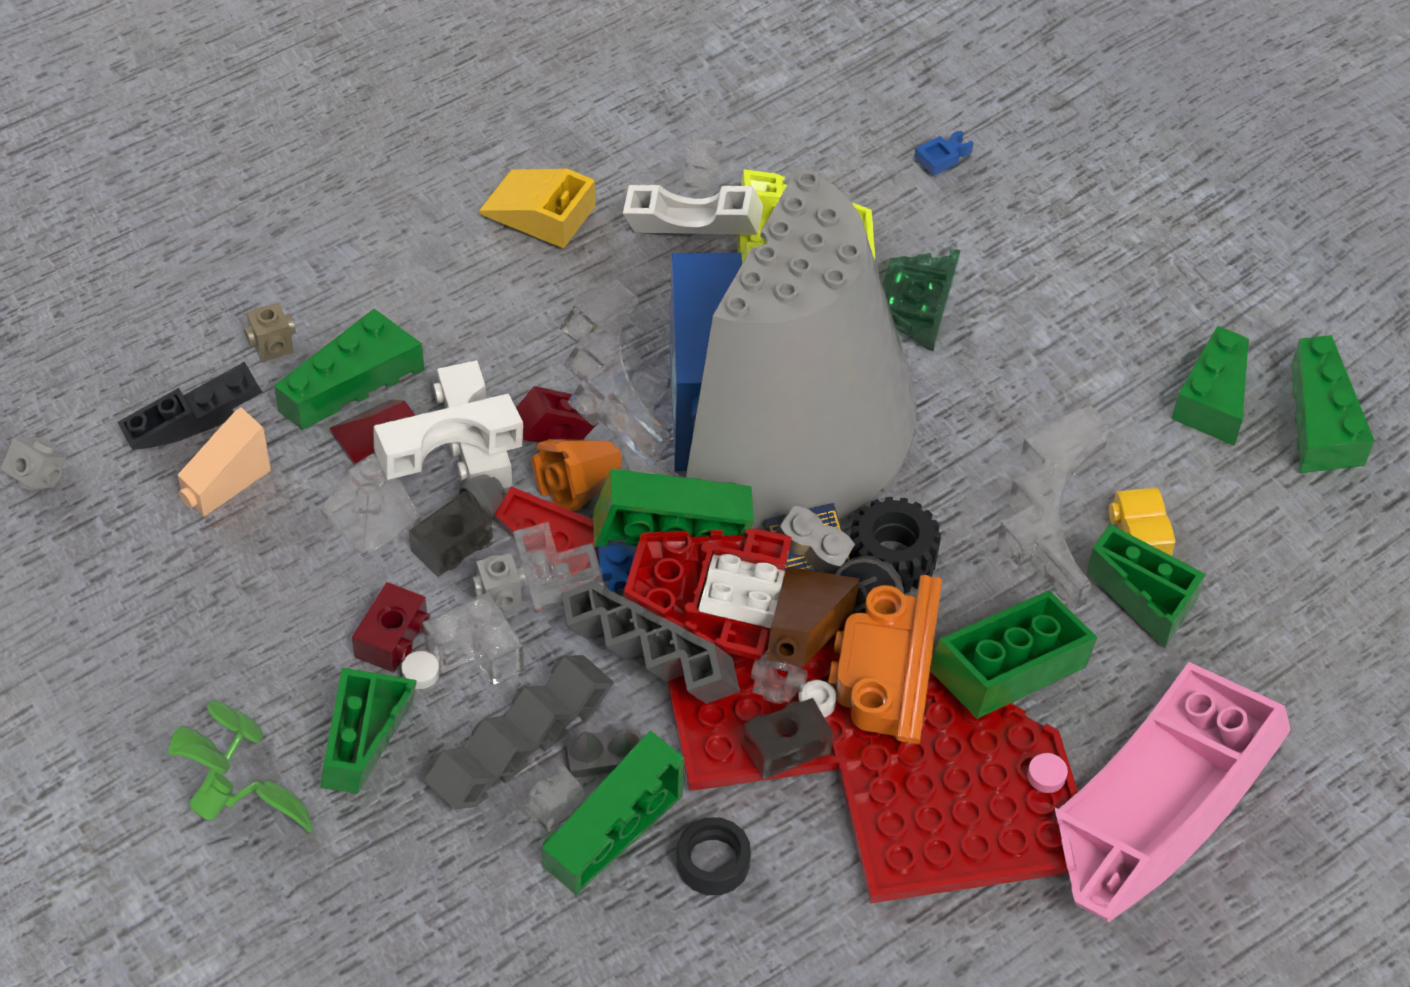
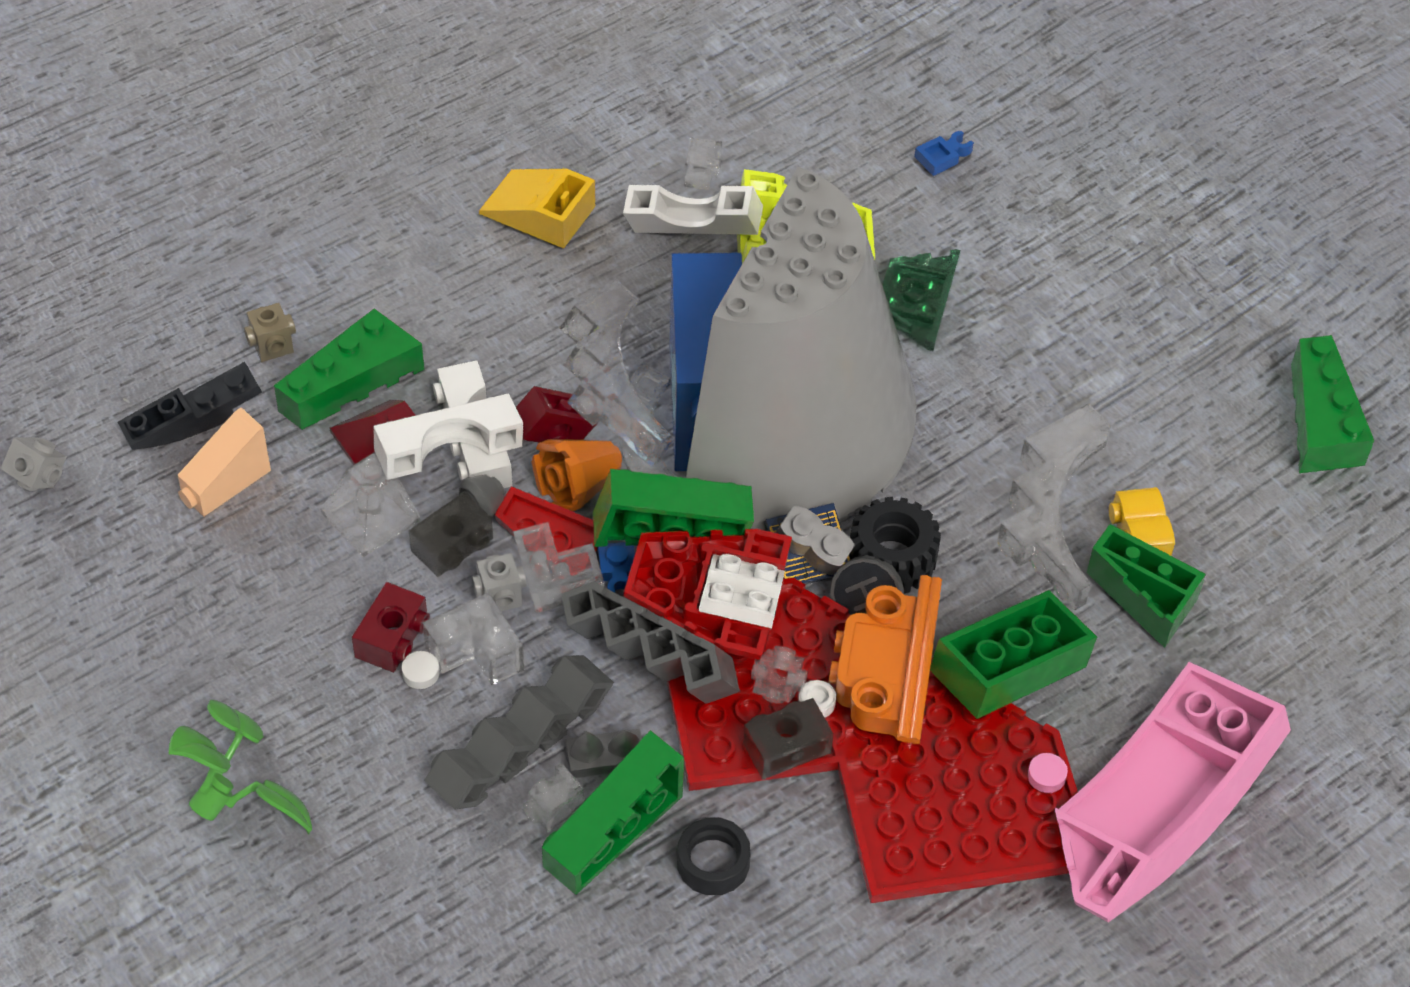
(362, 725): green wedge -> none
(809, 613): reddish brown slope -> none
(1216, 388): green wedge -> none

